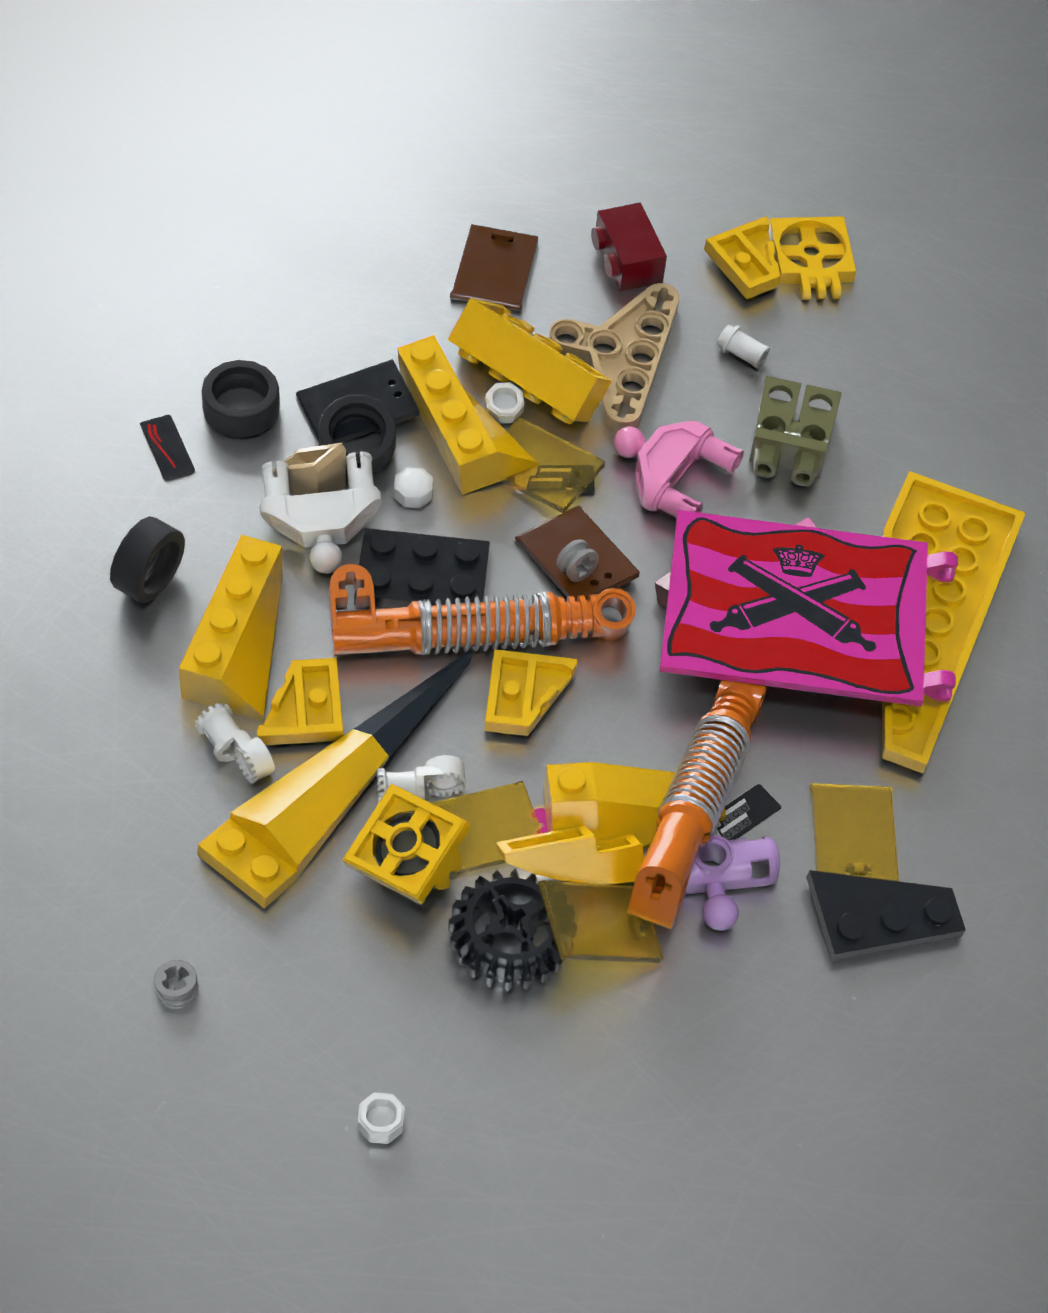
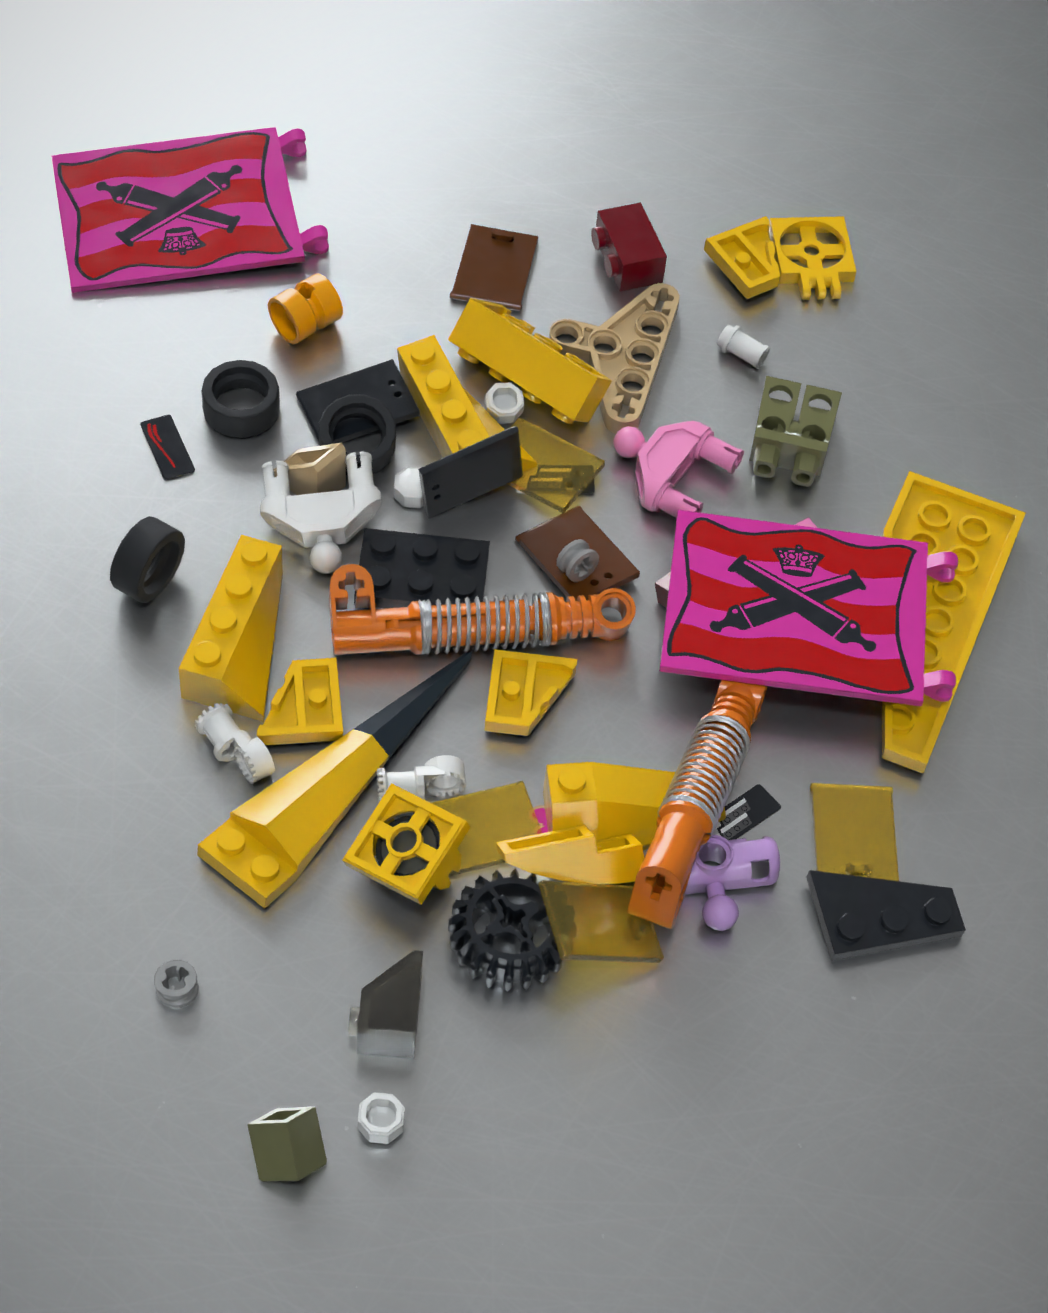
(181, 208): none -> flag
(287, 1144): none -> olive panel
(302, 310): none -> light orange wheel
(389, 1010): none -> clear smoke slope
(471, 472): none -> black container

